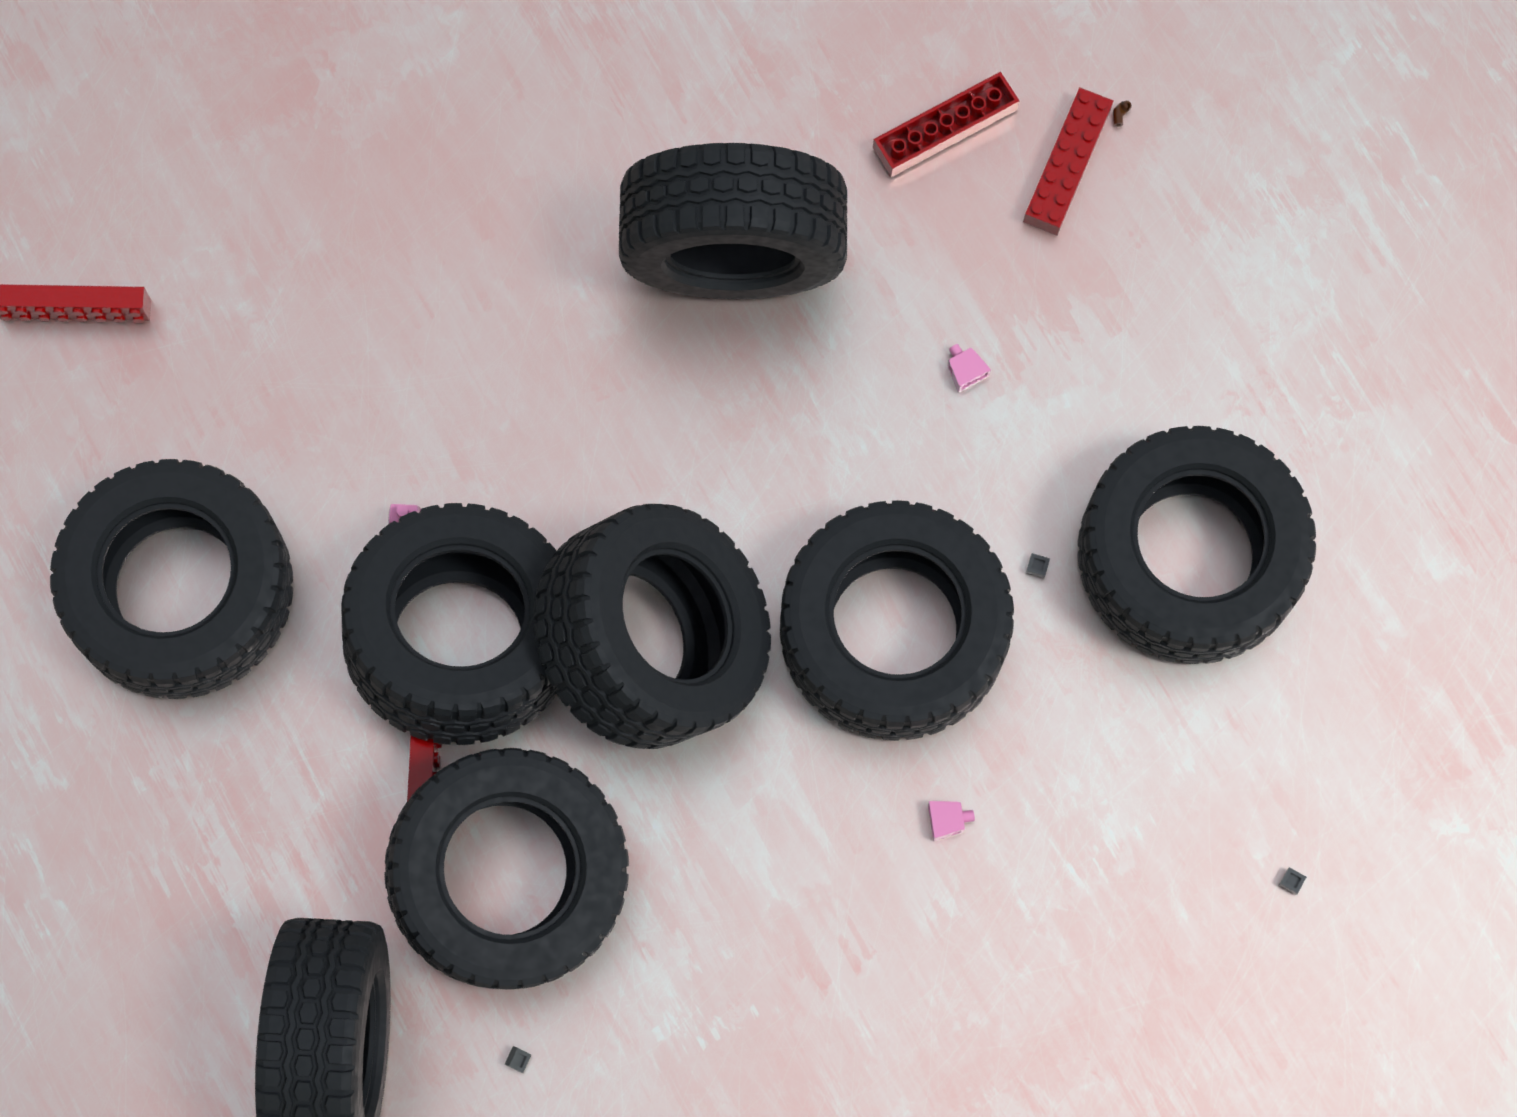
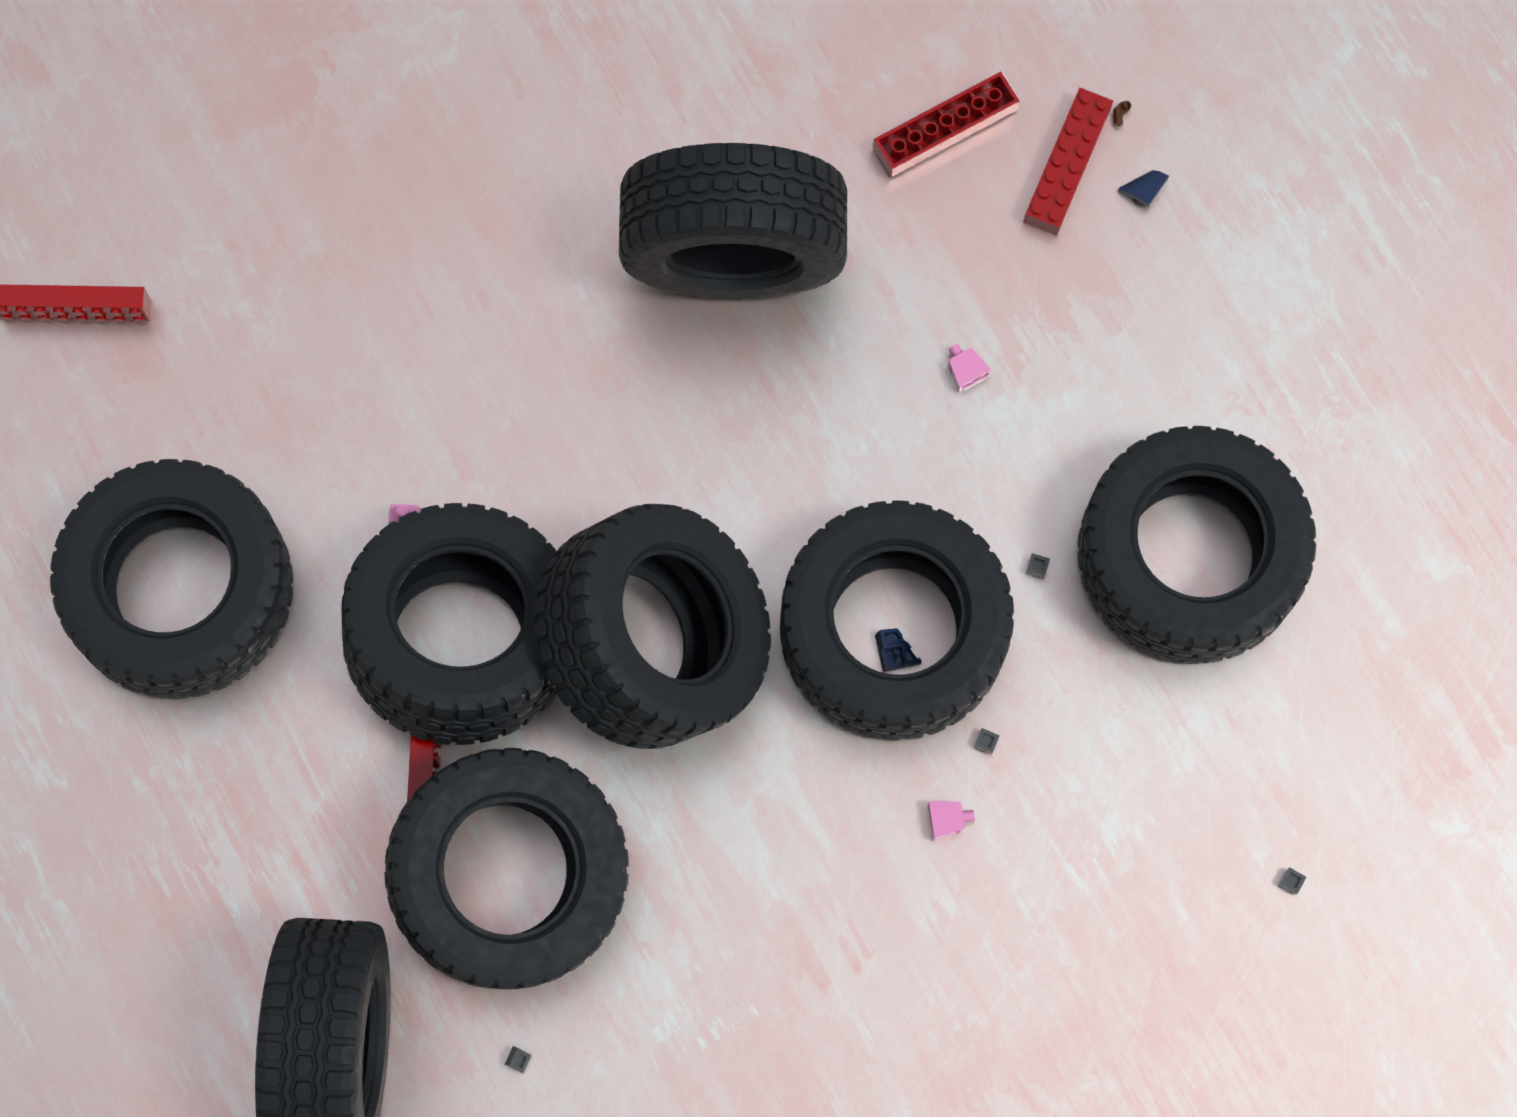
(894, 650): none -> dark blue slope
(986, 741): none -> dark grey plate
(1145, 187): none -> dark blue slope

